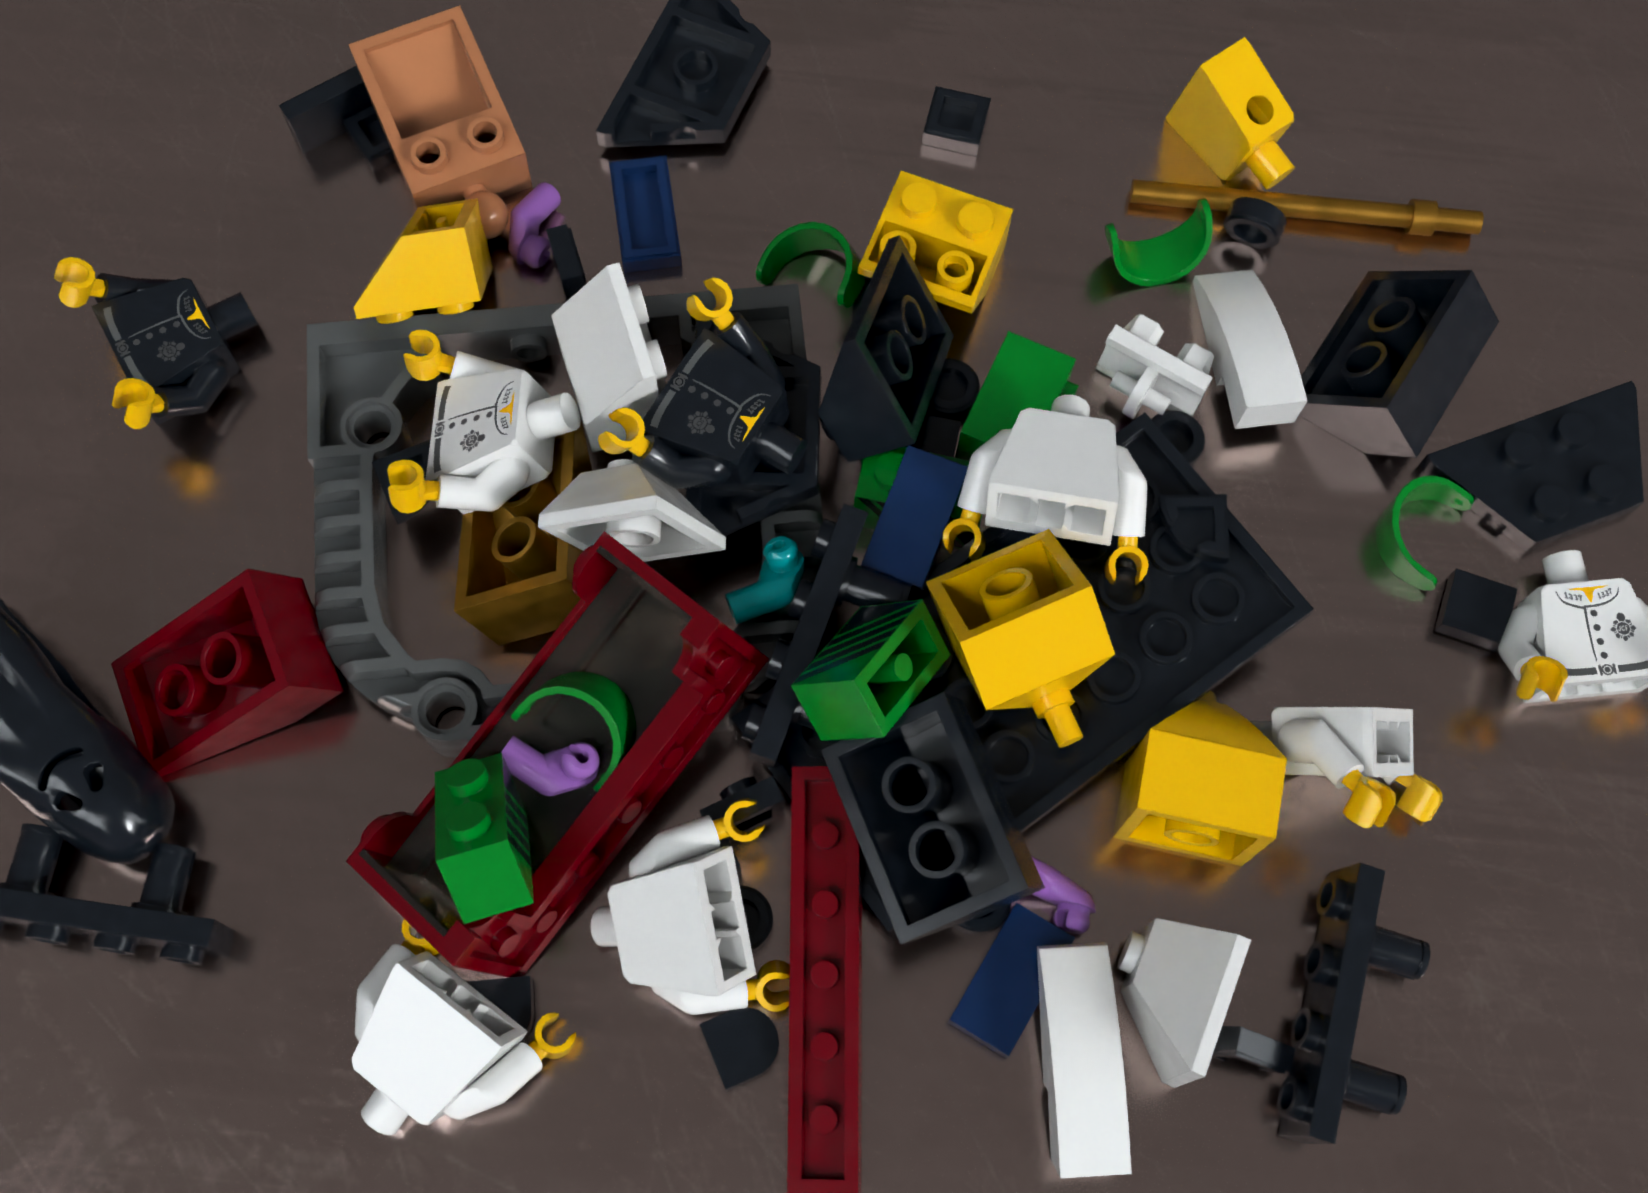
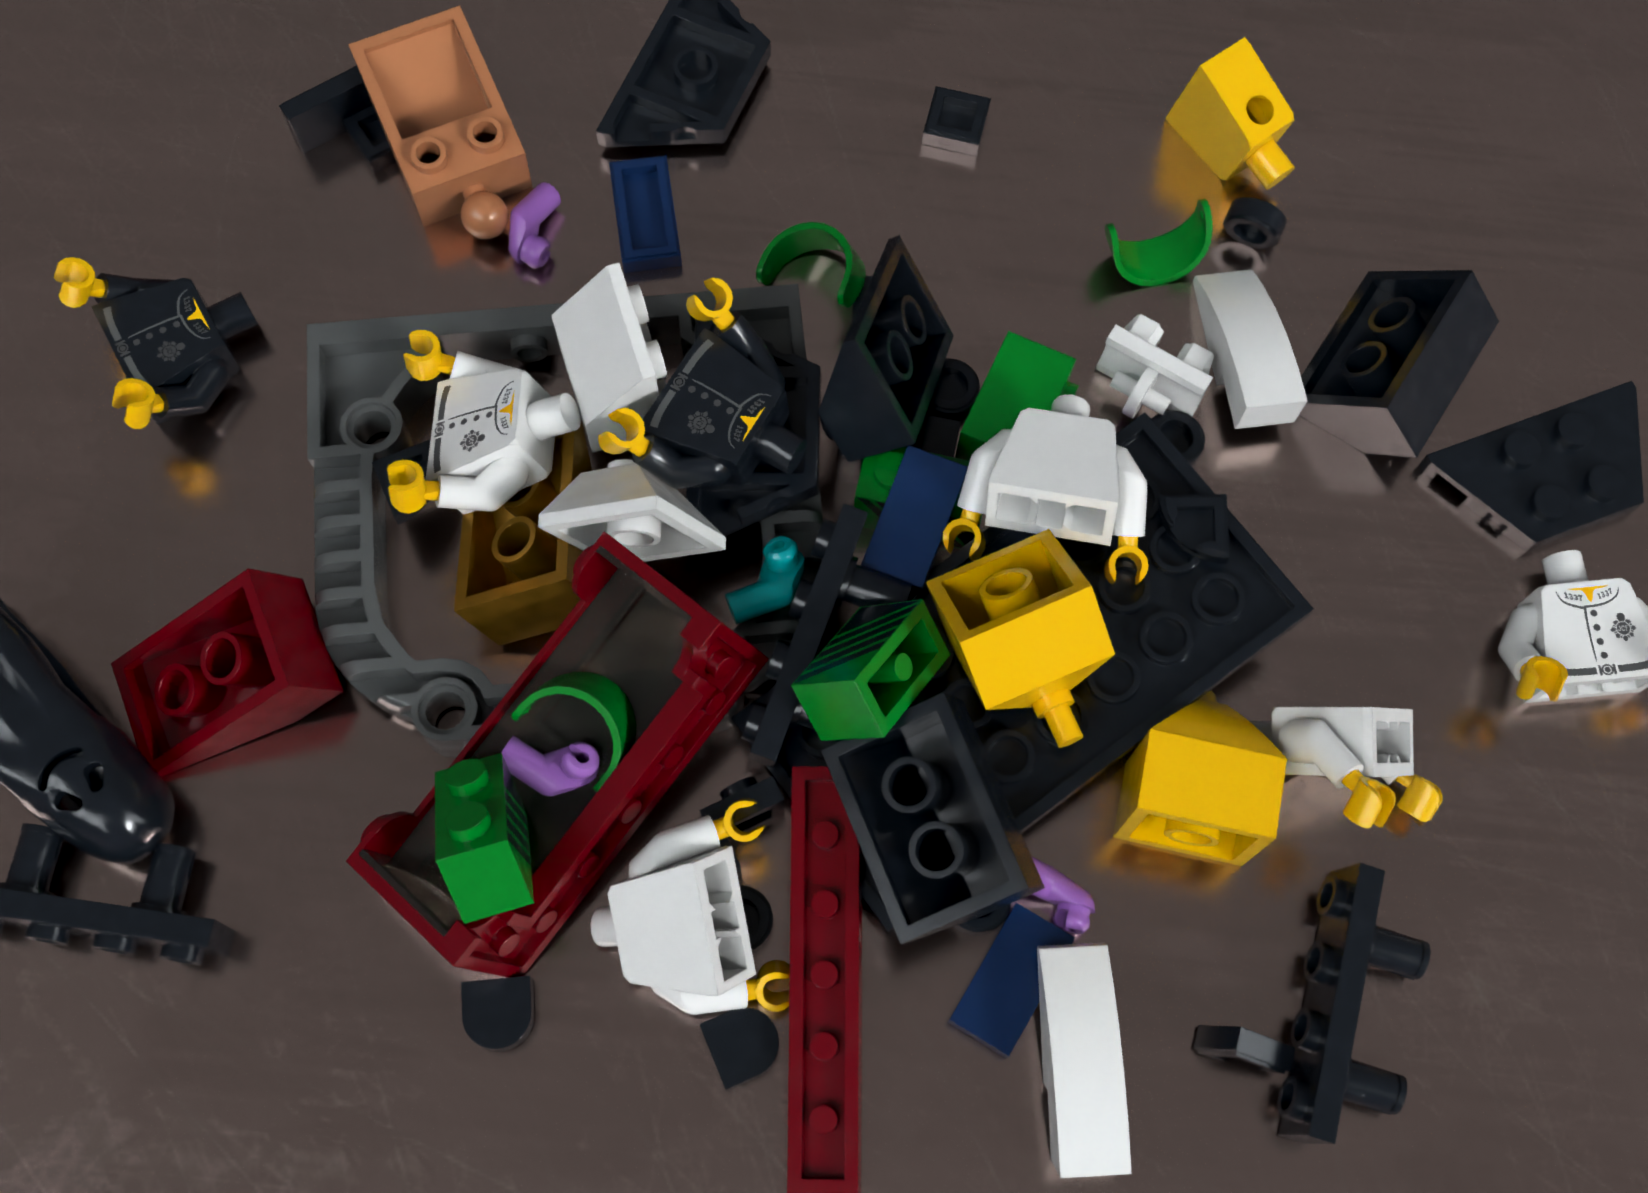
(432, 264): yellow slope -> none
(437, 1041): white torso -> none
(566, 260): black tile -> none
(949, 236): yellow slope -> none
(1180, 992): white slope -> none
(1388, 531): green helmet -> none
(1416, 217): pearl gold bar -> none
(1475, 609): black tile -> none

